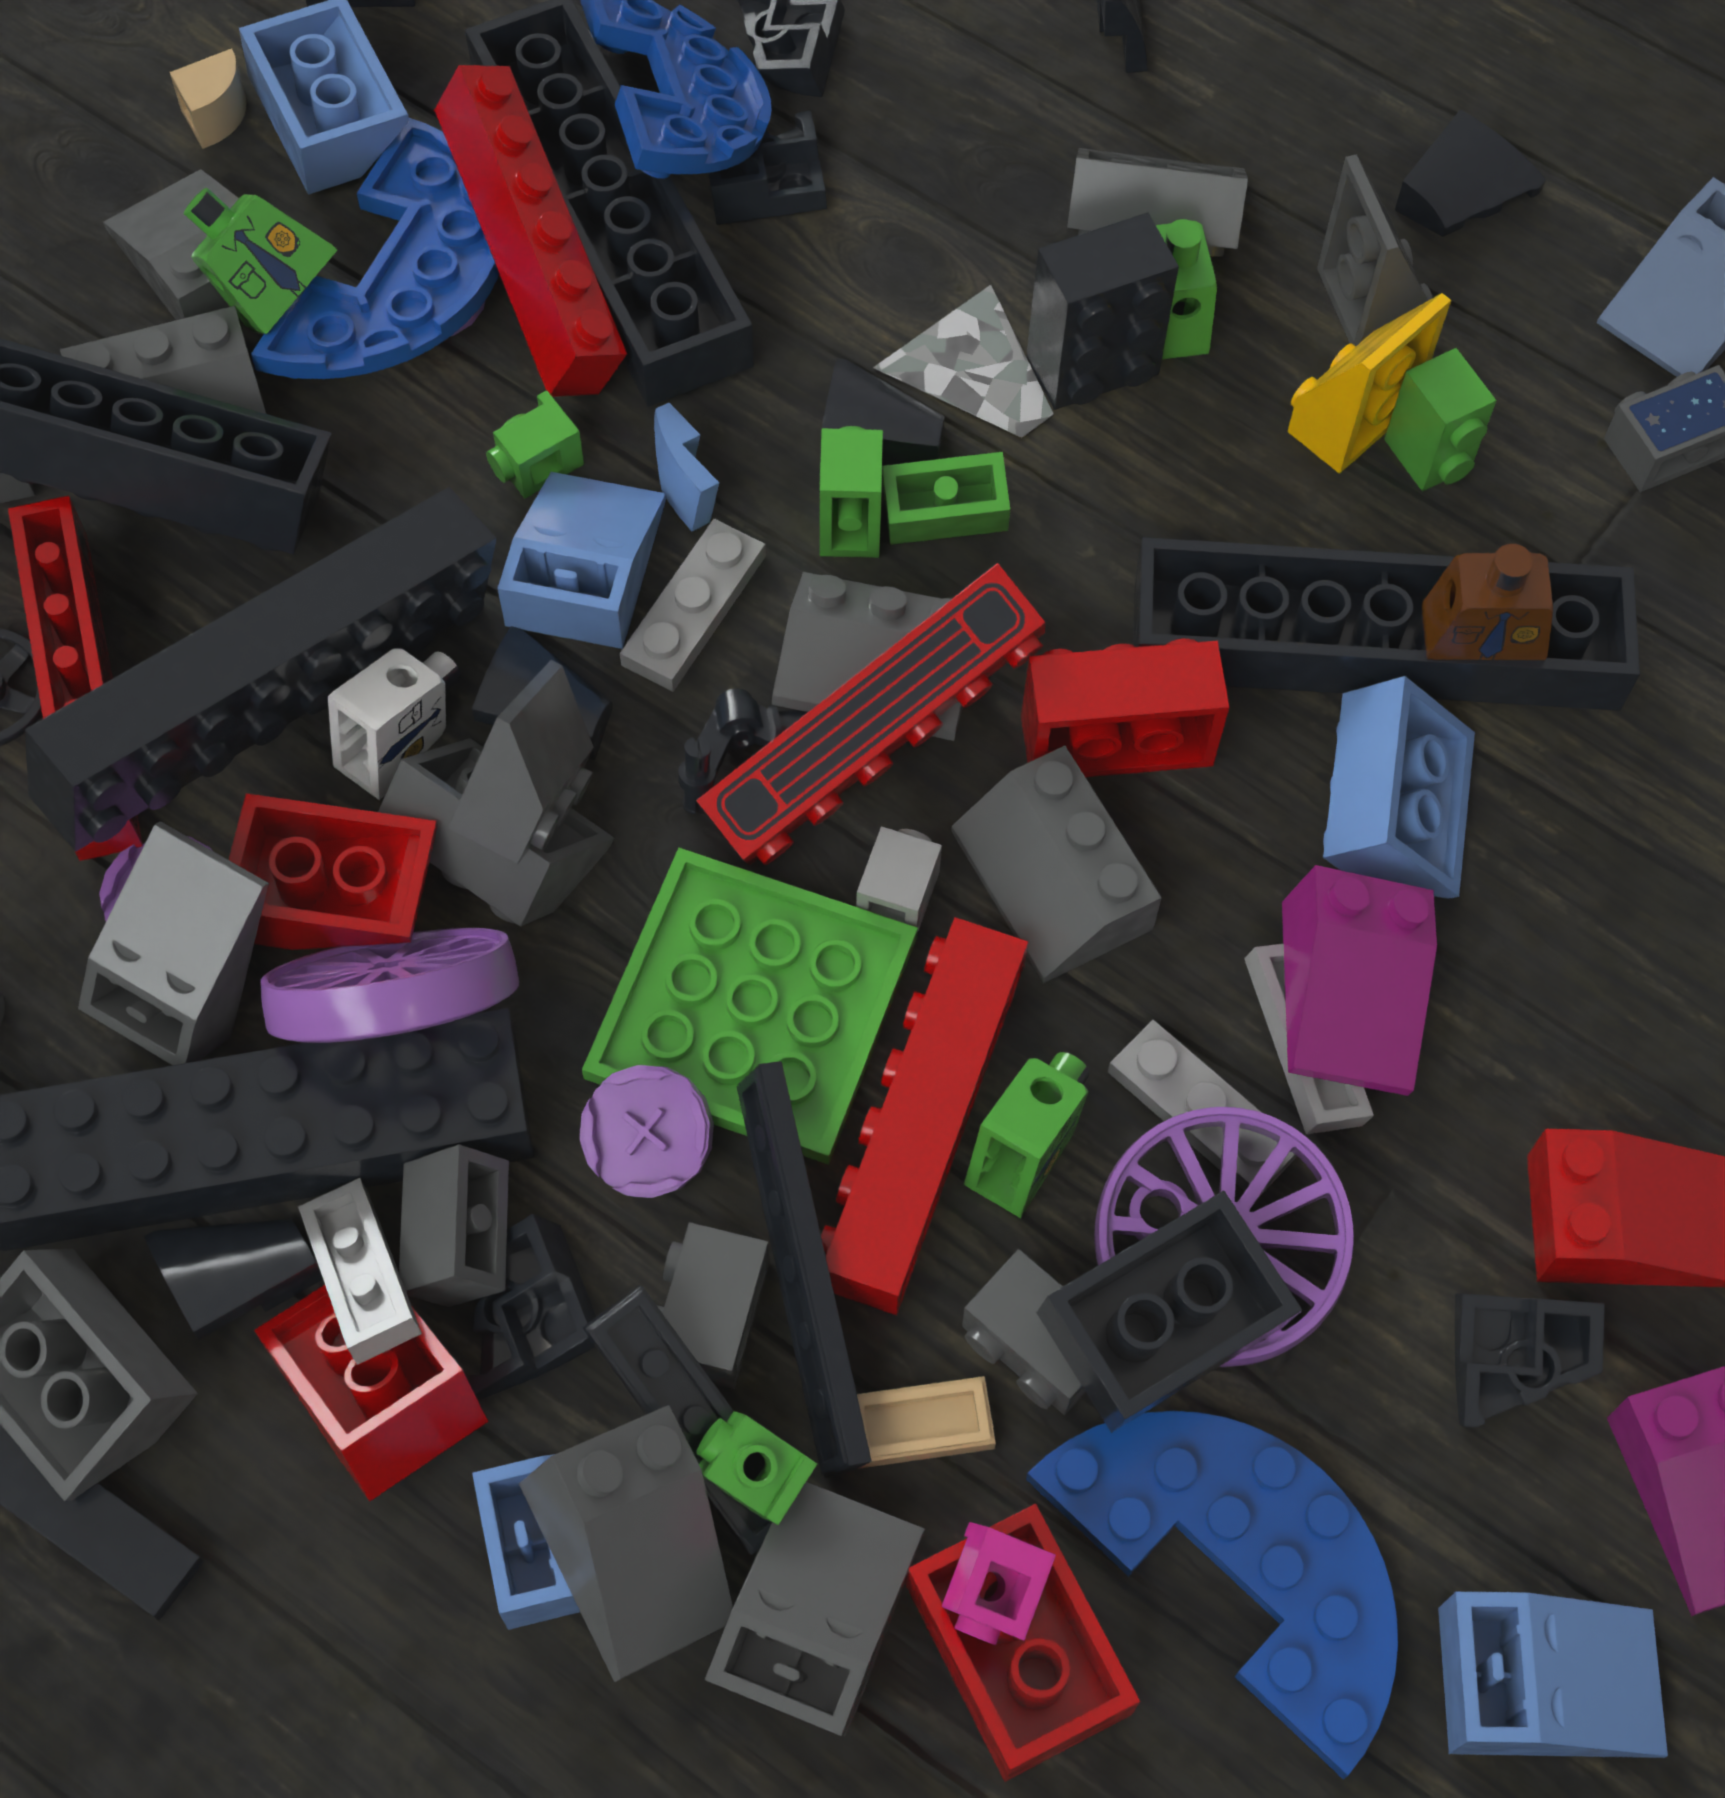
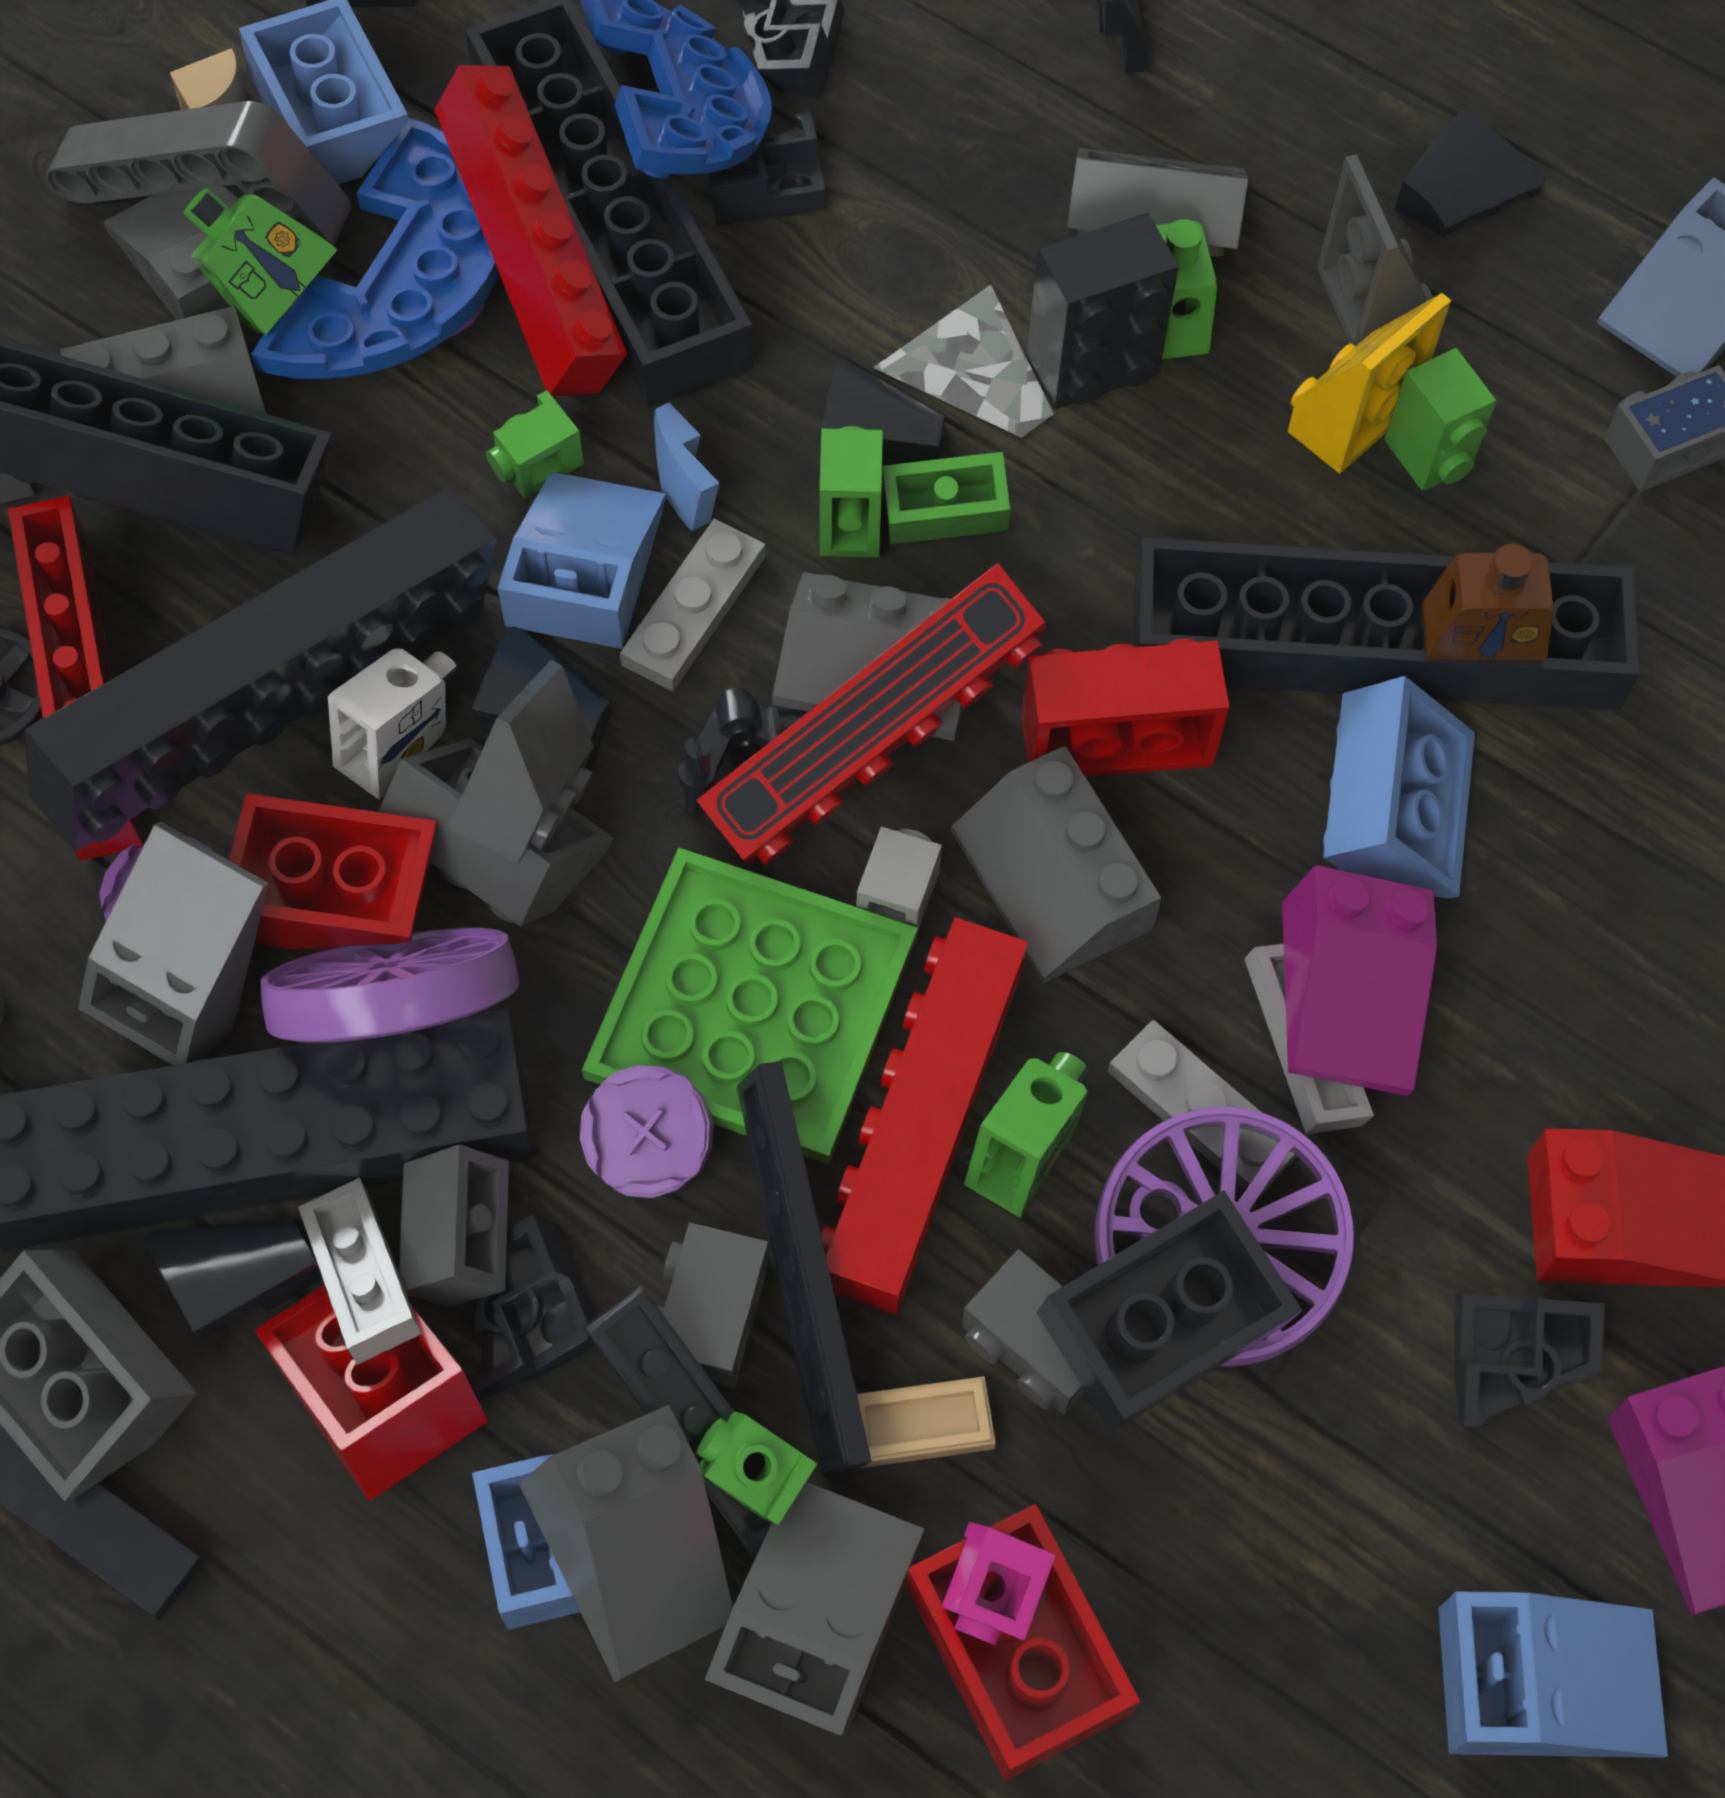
(200, 150): none -> dark grey beam
(1275, 1532): blue plate -> none

